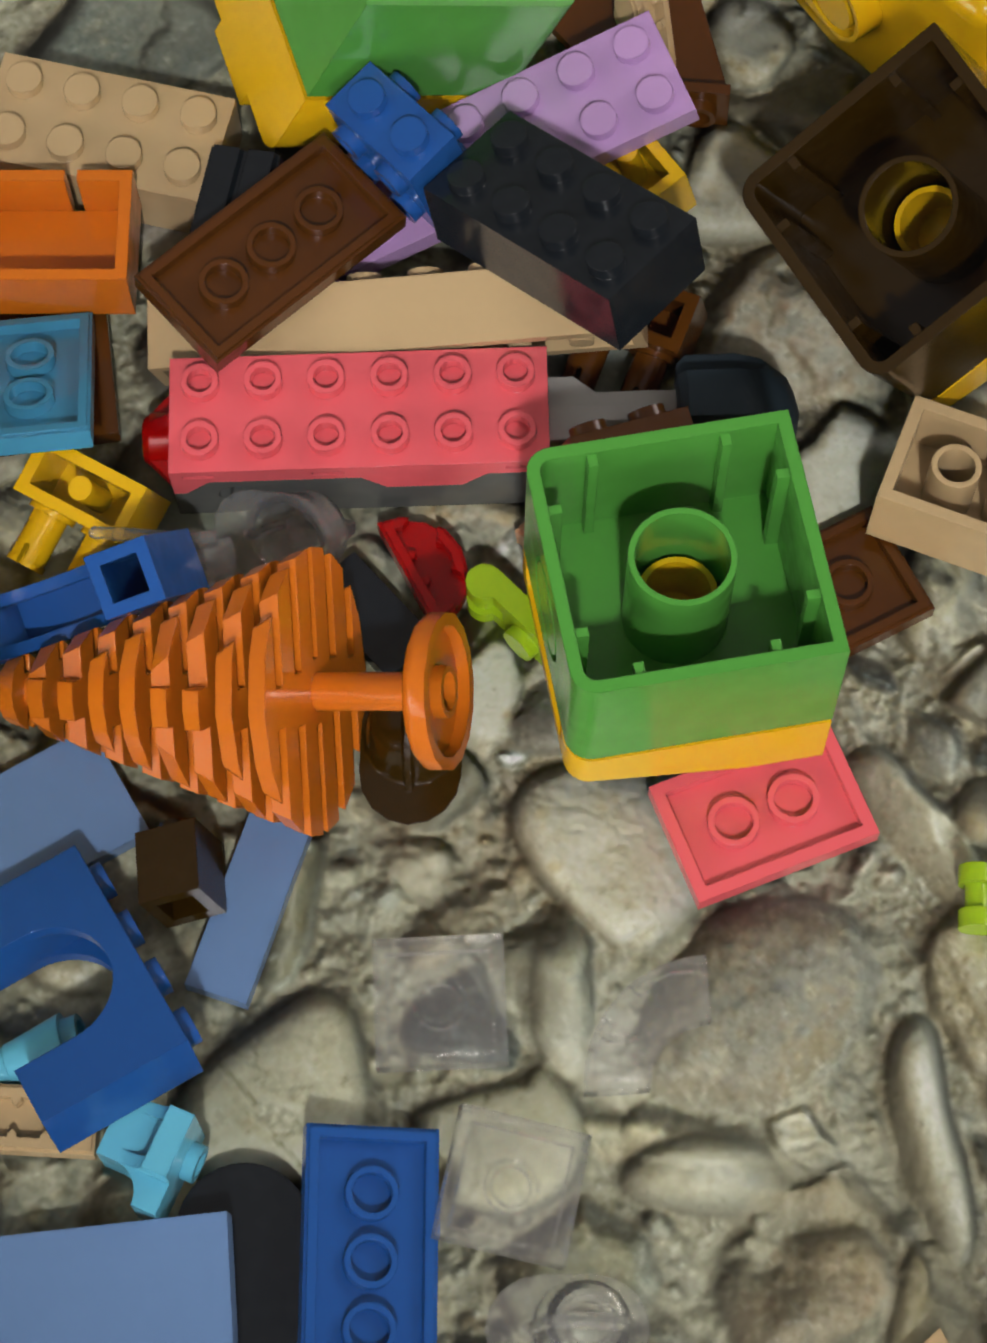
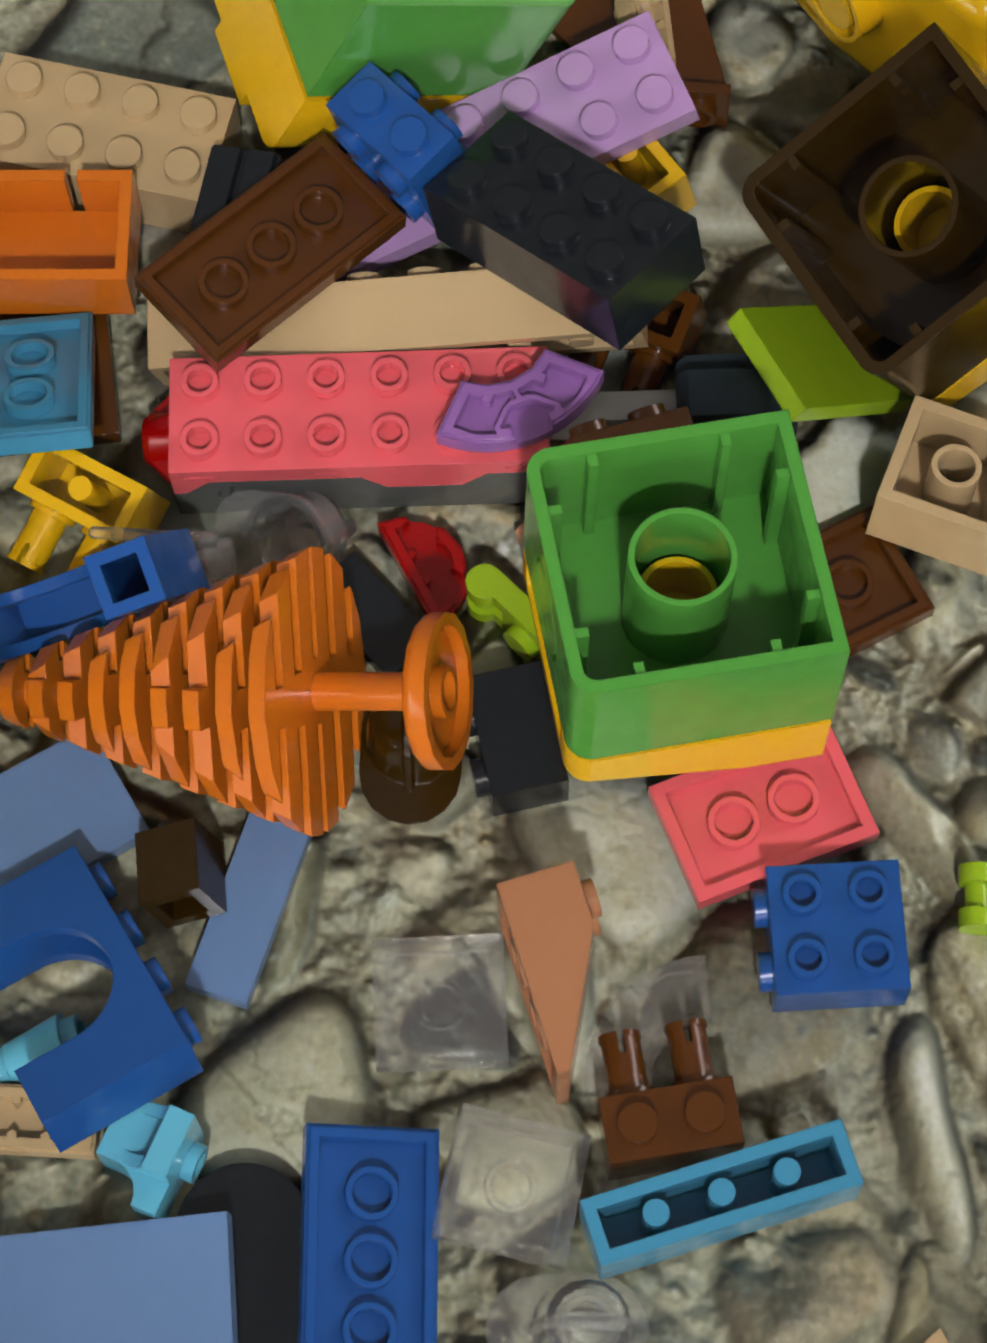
(516, 741): none -> black brick
(522, 409): none -> medium lavender tile
(549, 939): none -> nougat slope
(670, 1125): none -> reddish brown brick
(720, 1199): none -> dark azure brick
(810, 365): none -> lime tile
(832, 936): none -> blue brick

